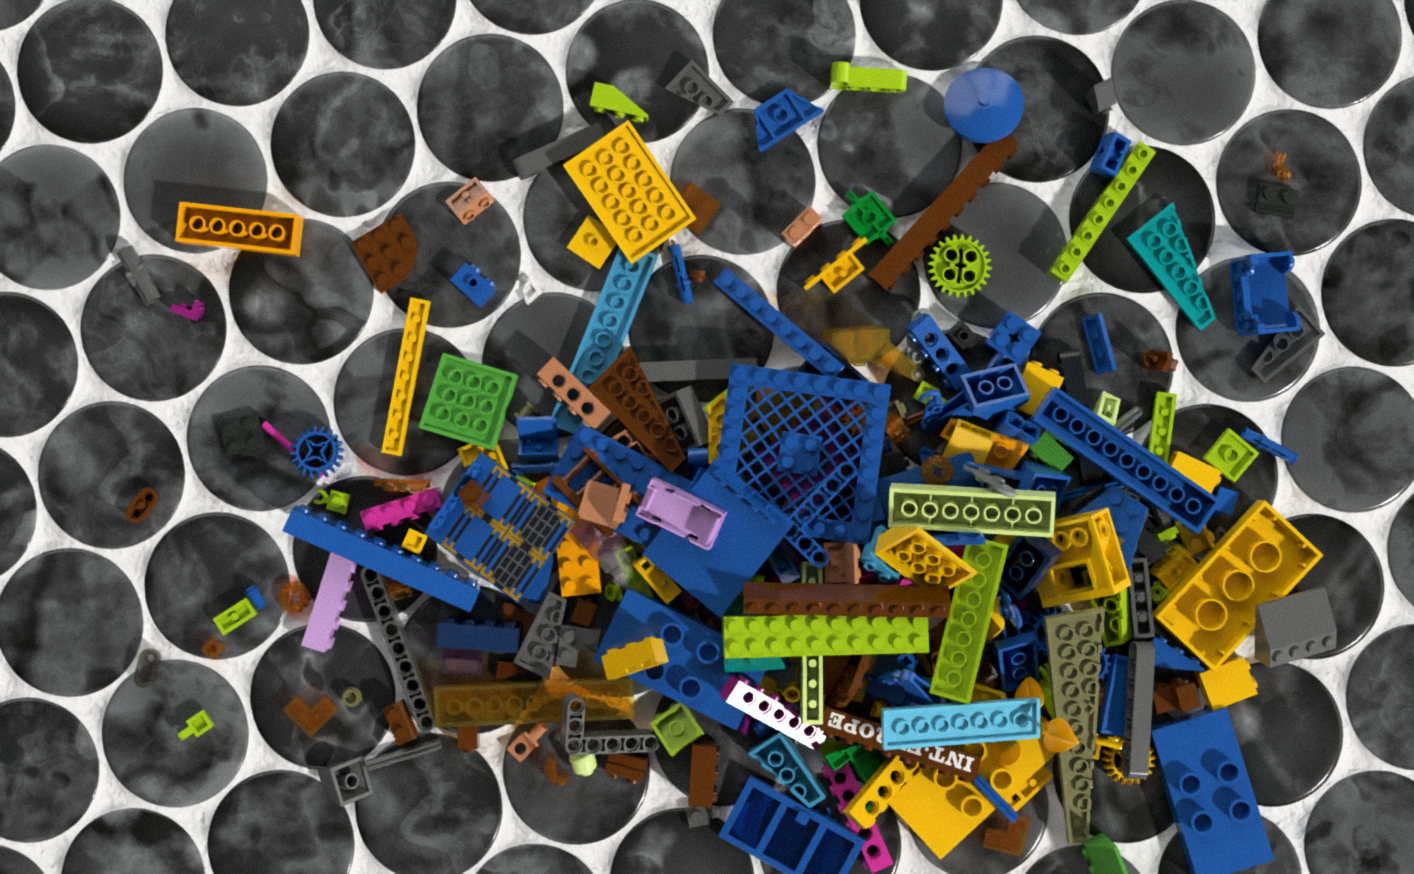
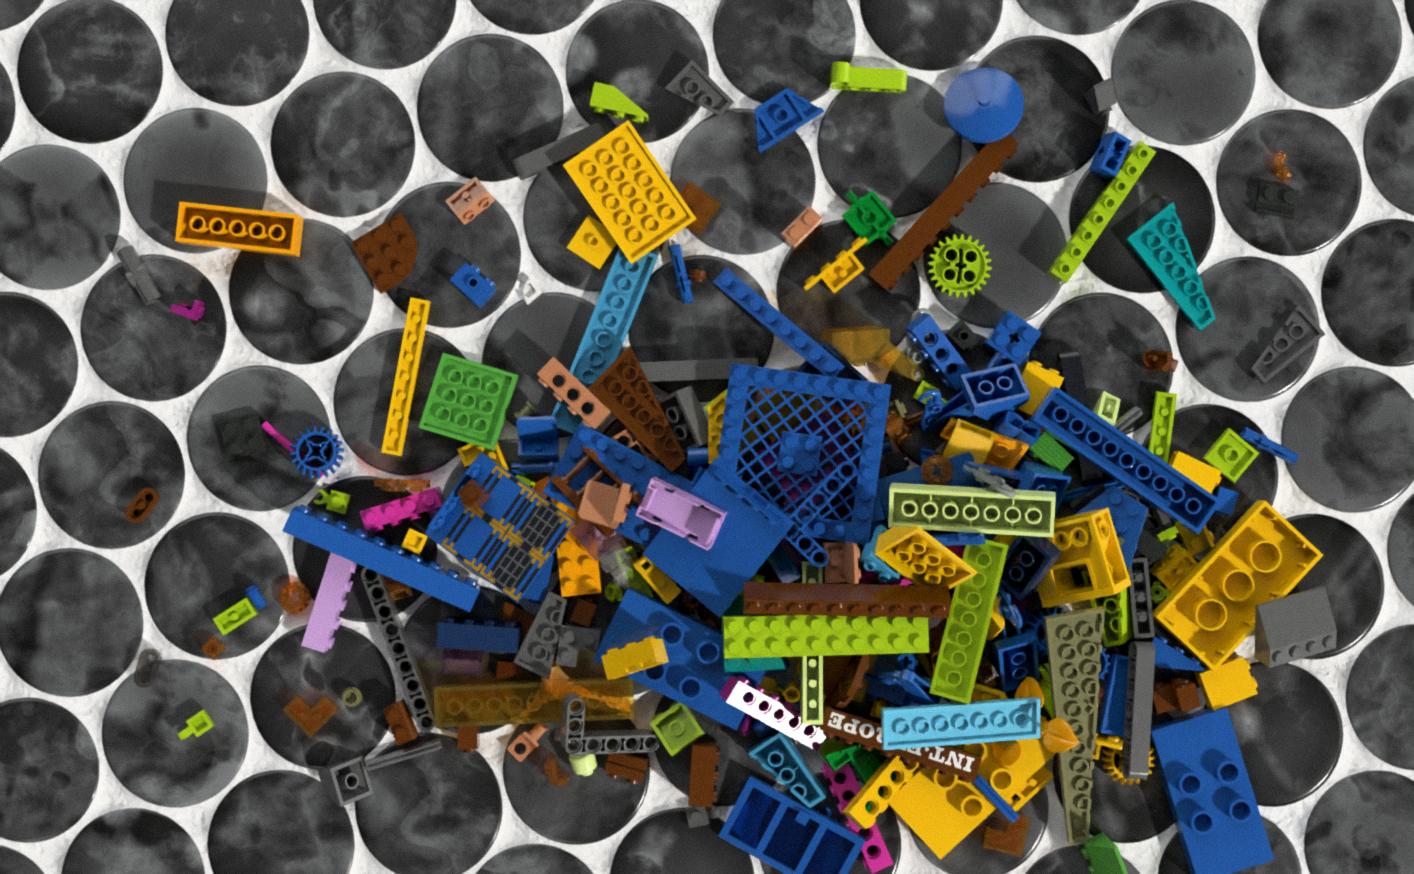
(1099, 343): blue plate -> none
(1262, 294): blue windscreen -> none

